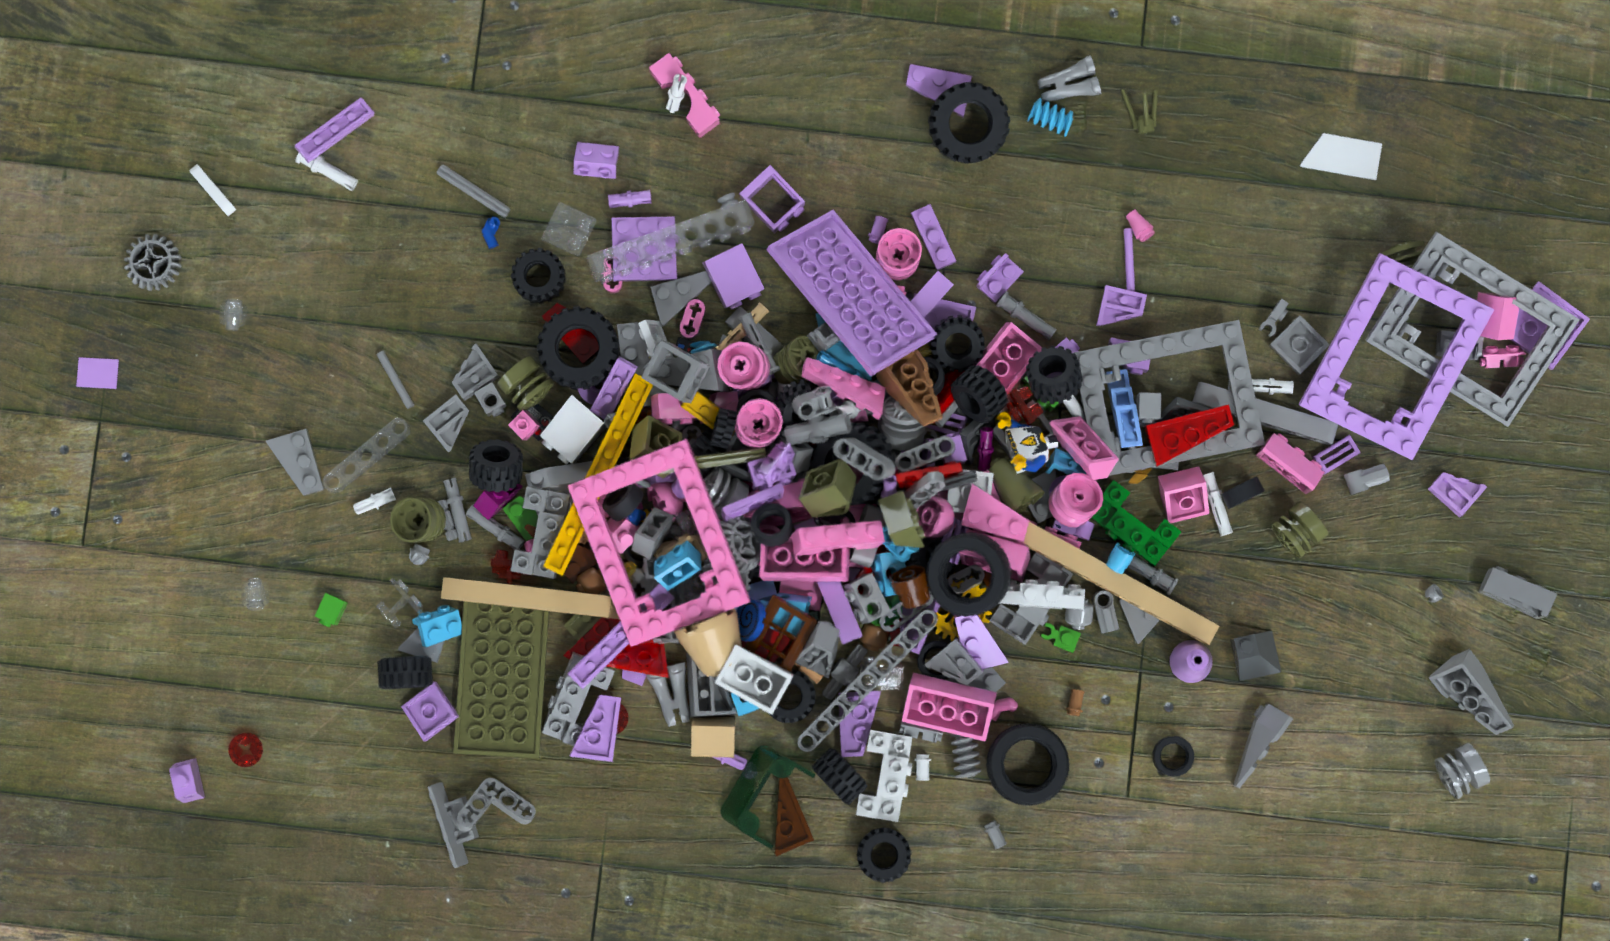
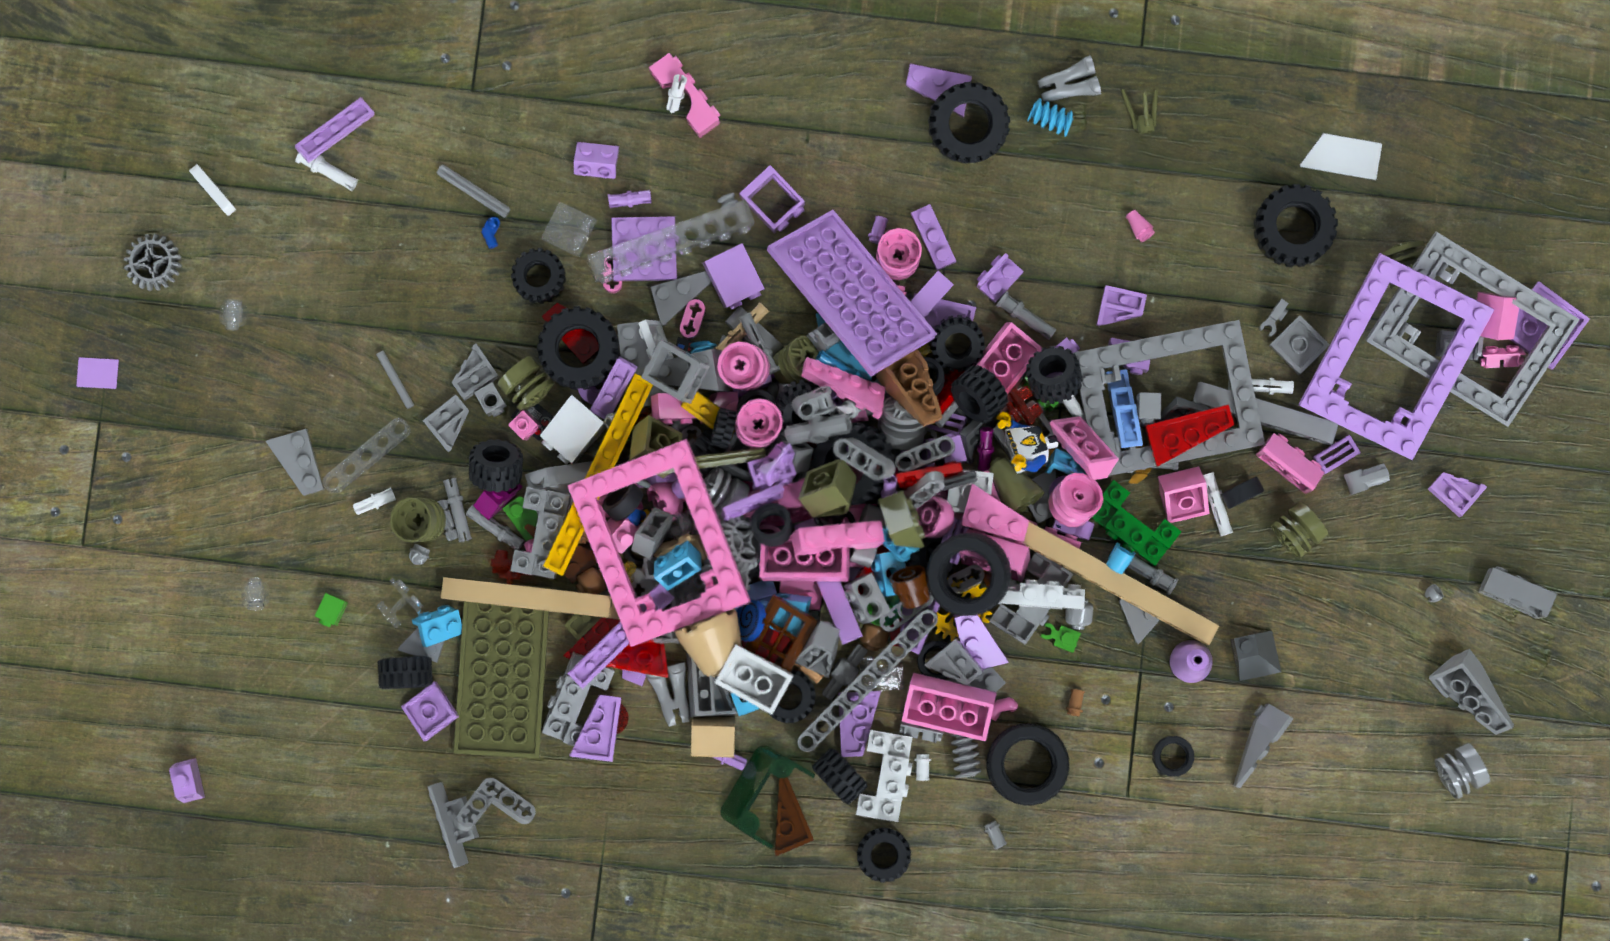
(235, 749): clear red gear -> none
(1105, 614): light grey piece -> none
(1129, 261): lavender bar -> none
(1310, 202): none -> black tyre

